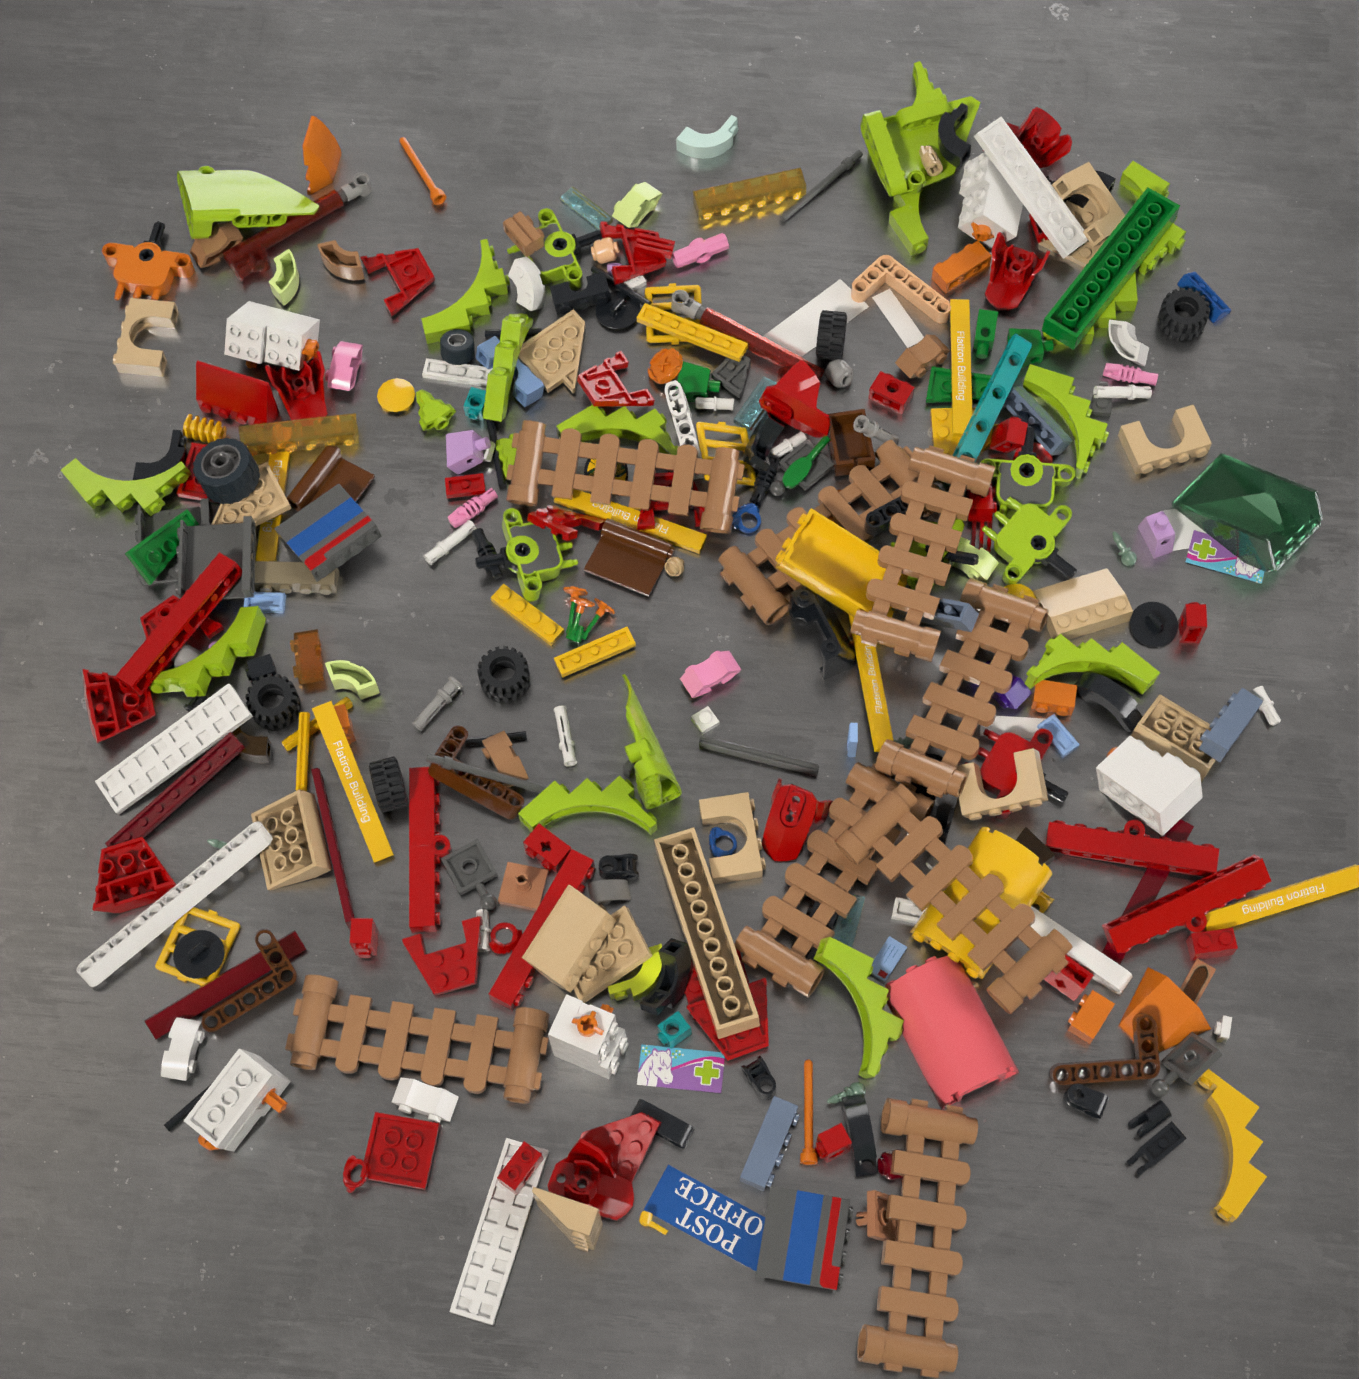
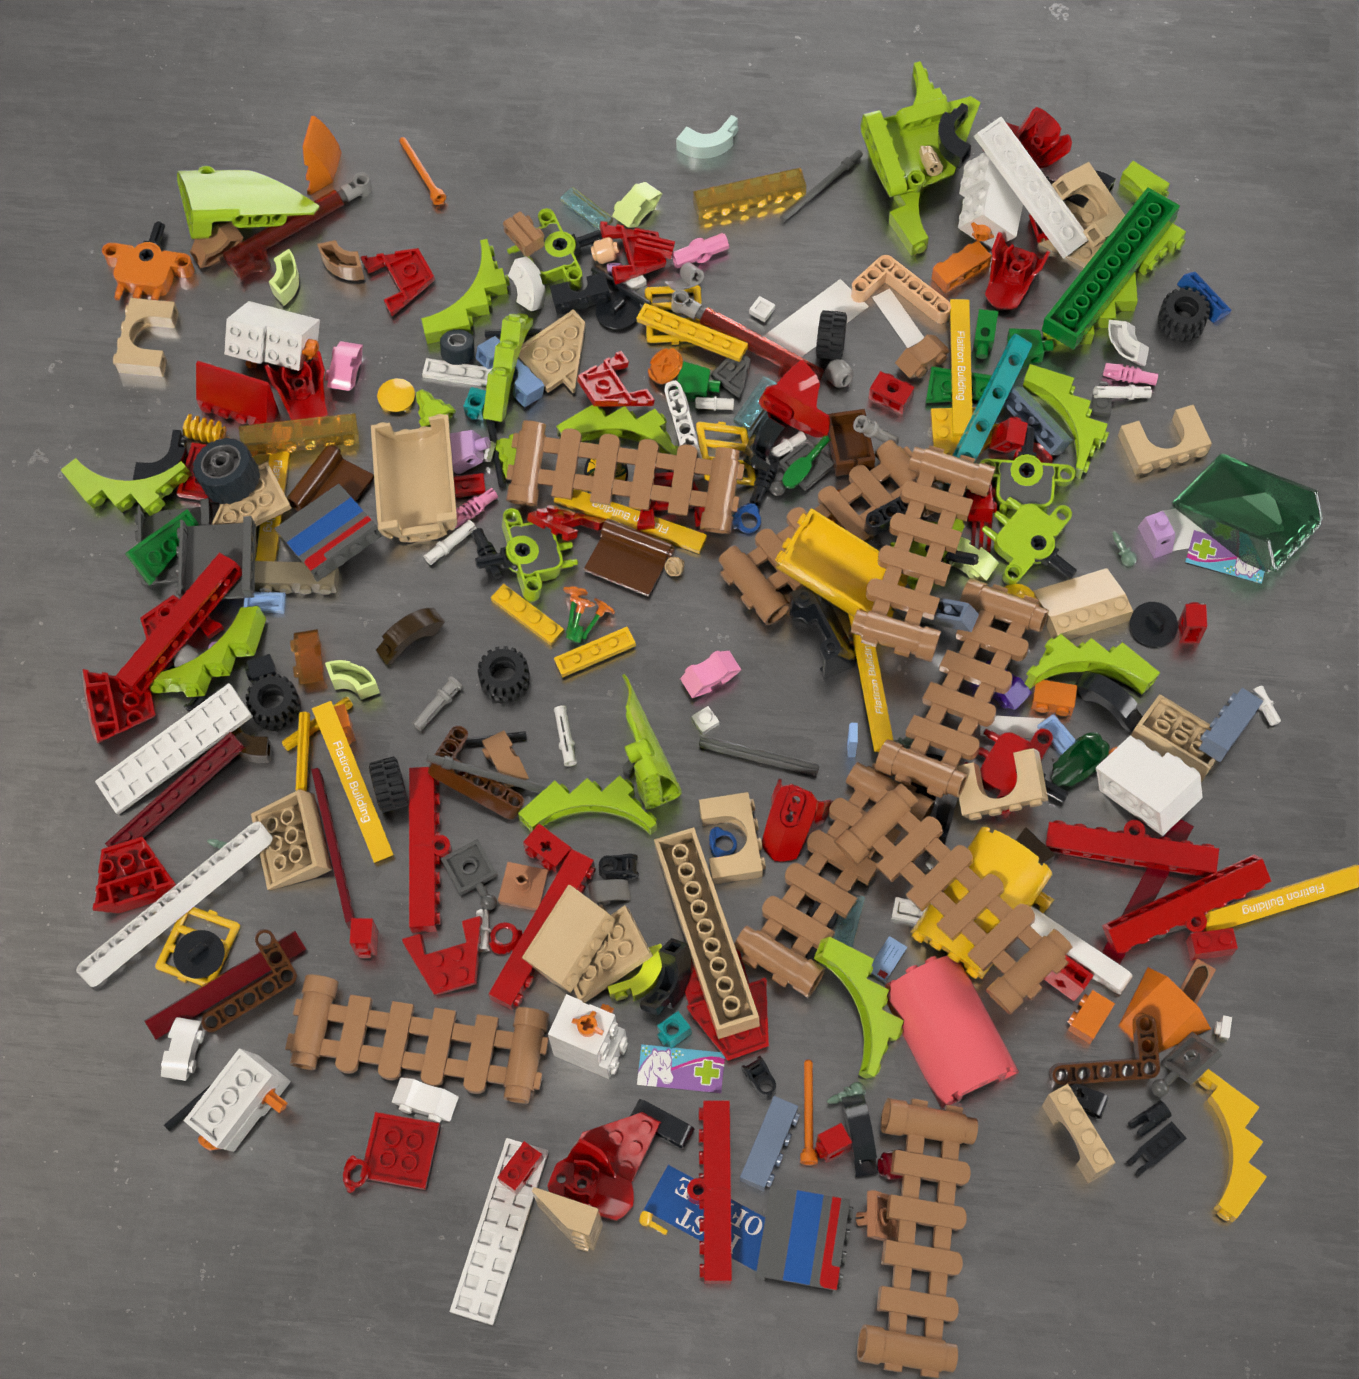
(408, 629): none -> dark brown arch
(414, 481): none -> tan cylinder
(690, 277): none -> light grey panel
(716, 1194): none -> red hinge
(762, 309): none -> white plate
(1080, 760): none -> dark green hair
(1094, 1156): none -> tan arch

